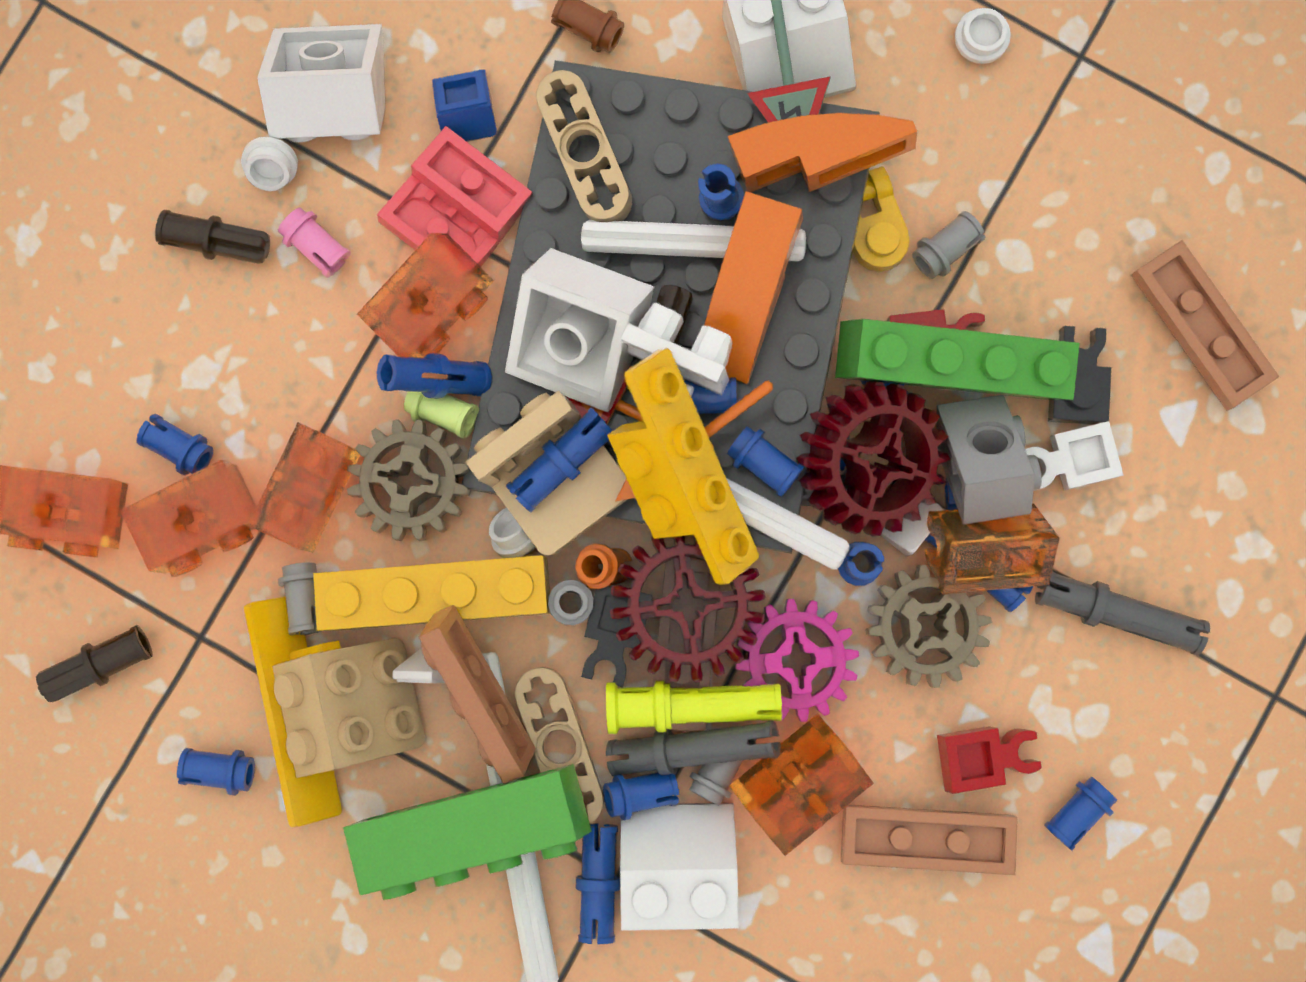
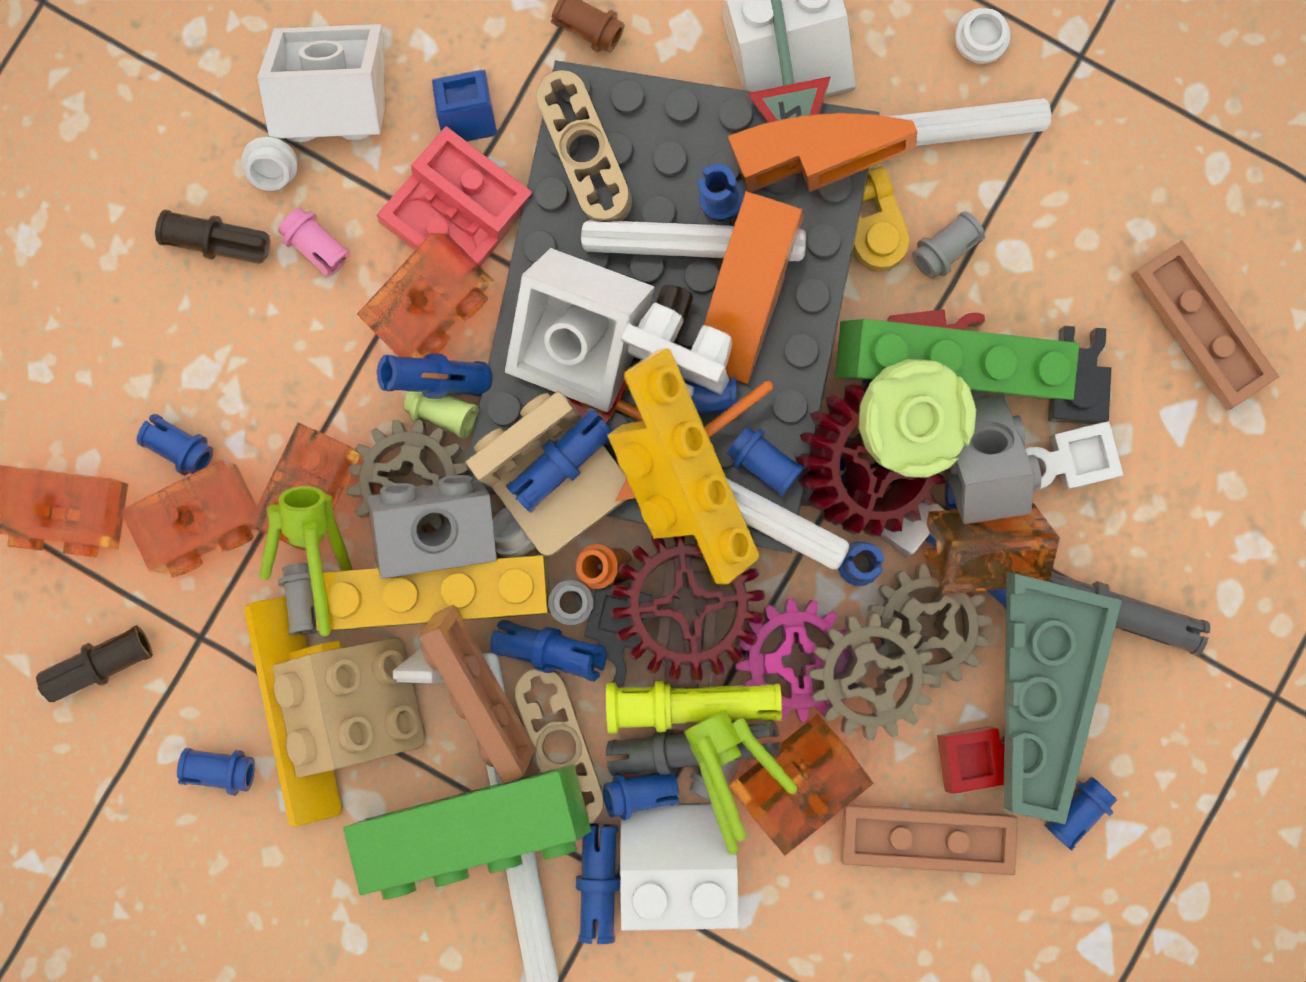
(303, 518): none -> lime plant
(460, 541): none -> light grey brick
(548, 650): none -> blue pin
(715, 745): none -> lime plant
(880, 699): none -> dark tan gear
(917, 417): none -> yellowish green tile
(980, 121): none -> white axle
(1052, 684): none -> sand green wing

